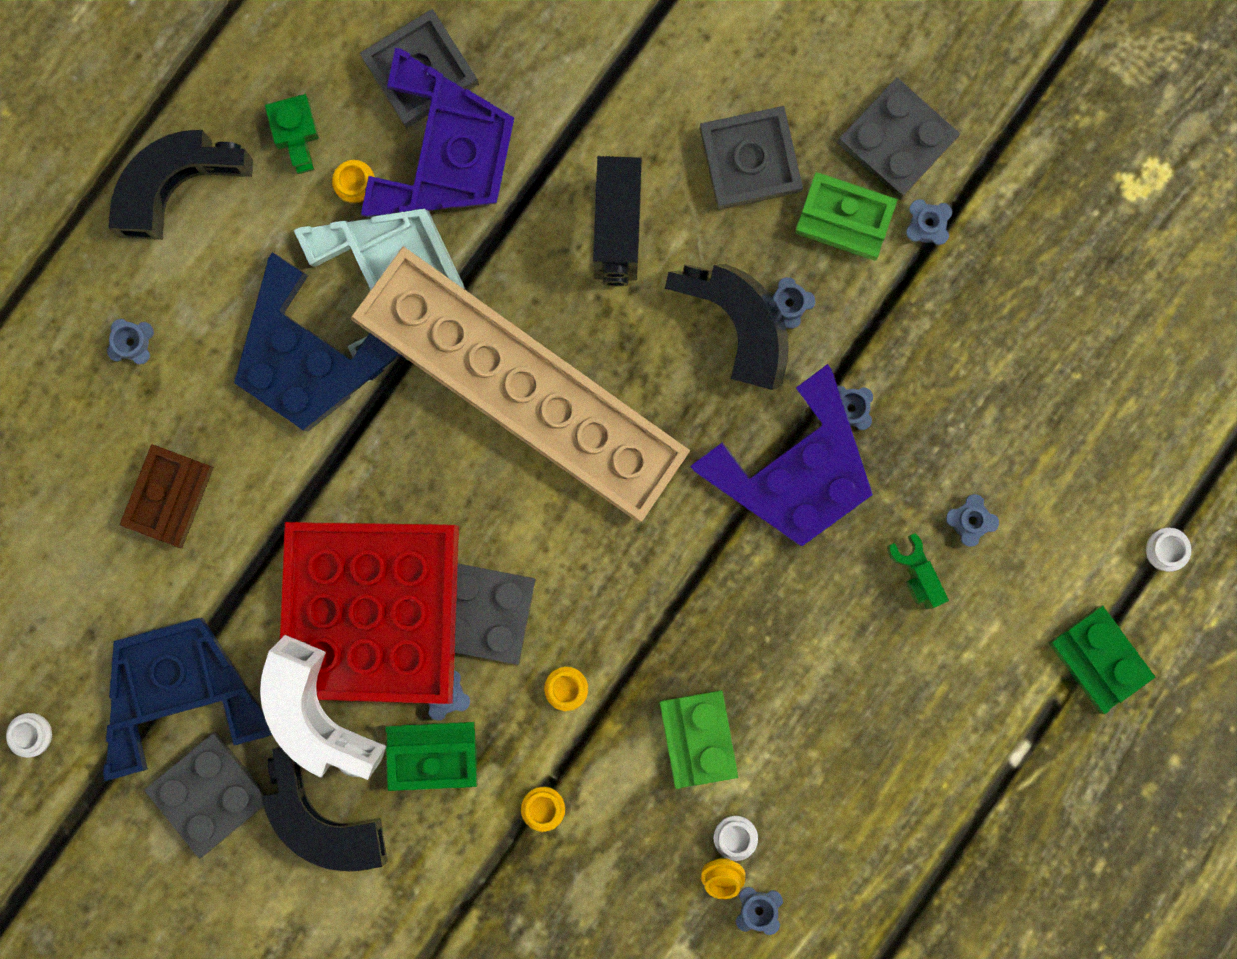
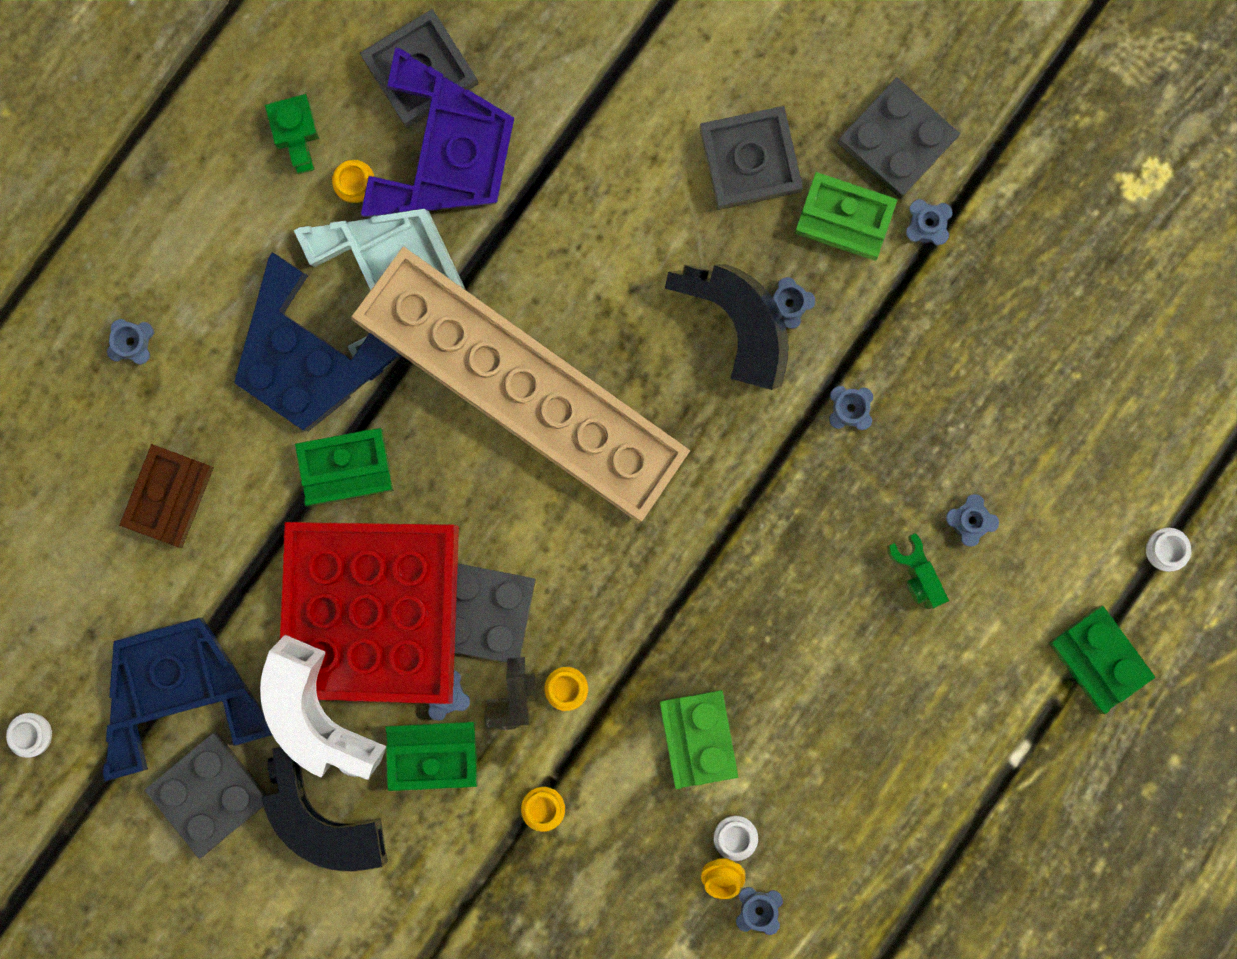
(159, 169): black arch -> none
(344, 467): none -> green plate
(514, 710): none -> clear smoke bracket
(617, 219): black window -> none
(809, 482): dark purple wing -> none

